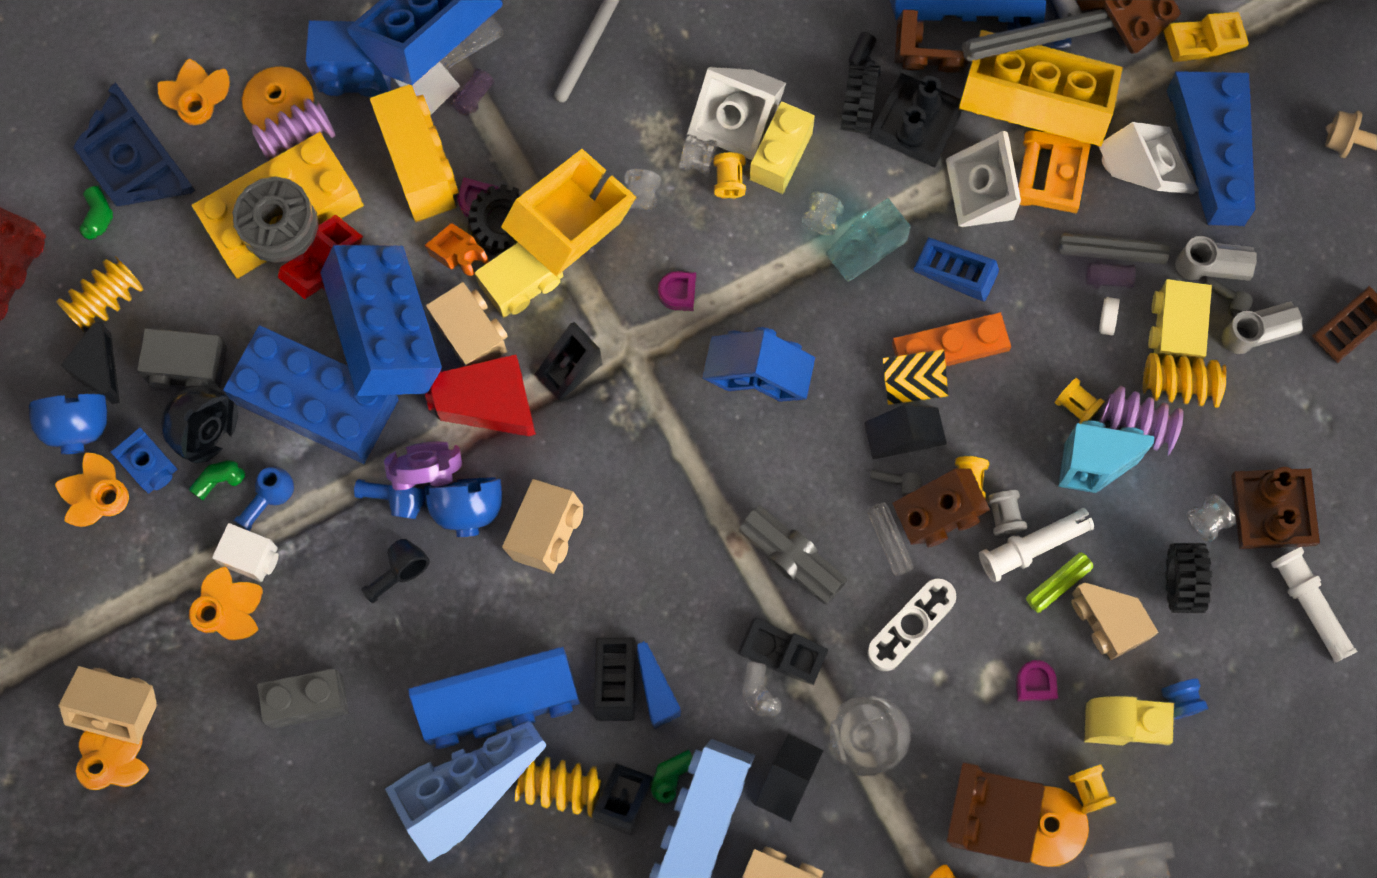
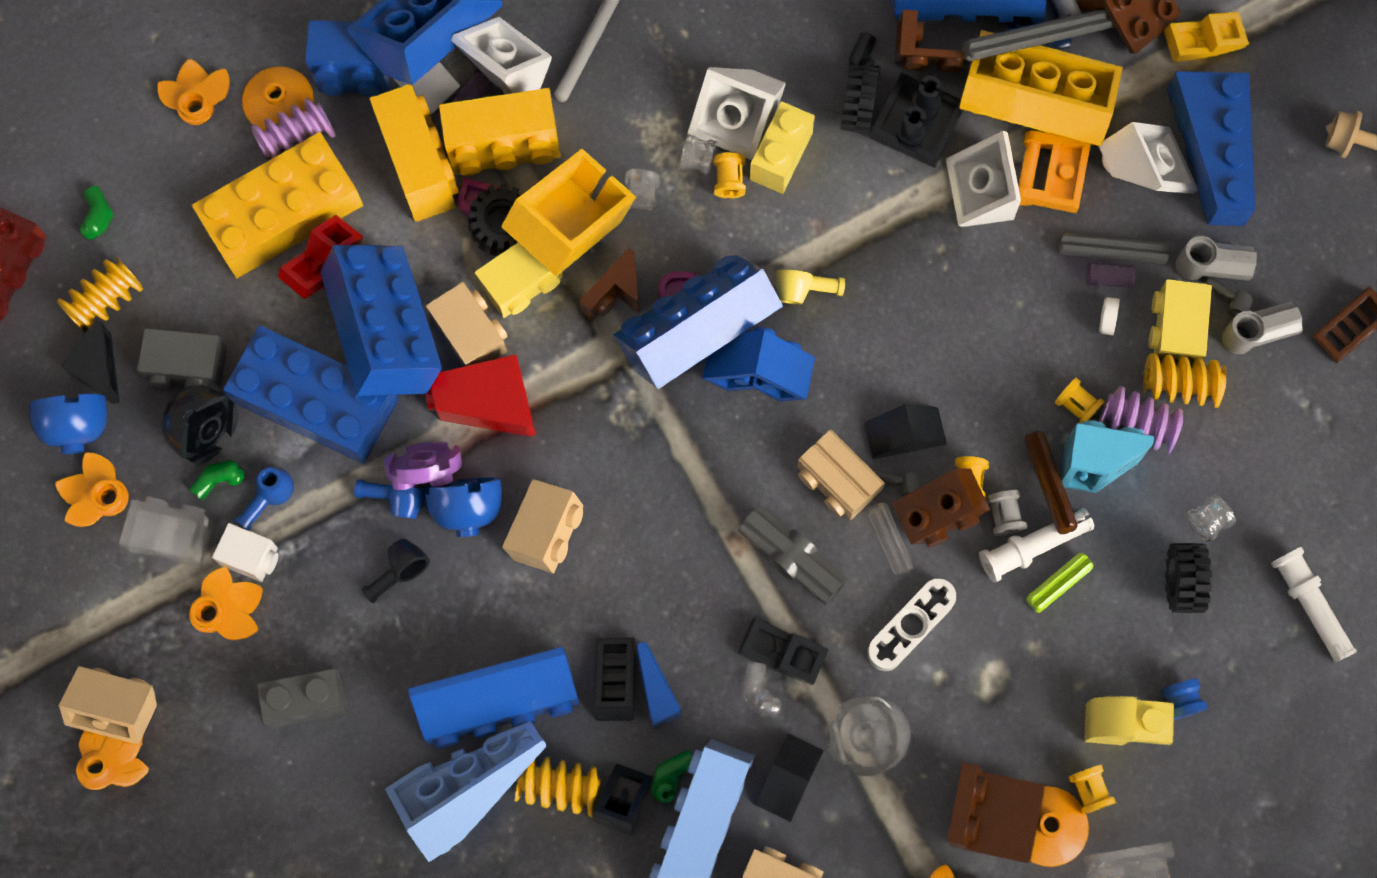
(128, 155): dark blue wing -> none
(134, 451): blue brick -> none
(166, 531): none -> clear brick
(269, 199): dark grey wheel -> none
(456, 247): orange plate -> none
(500, 131): none -> yellow piece
(504, 55): none -> white slope
(569, 362): black slope -> none
(617, 281): none -> reddish brown slope
(697, 319): none -> brick
(794, 285): none -> light yellow bar
(823, 213): clear wheel -> none
(839, 476): none -> tan brick
(869, 240): clear light blue slope -> none
(915, 377): sticker -> none
(960, 340): orange plate -> none
(964, 285): blue slope -> none
(1036, 682): magenta tile -> none
(1051, 483): none -> reddish brown axle
(1116, 619): tan slope -> none
(1275, 508): reddish brown plate -> none

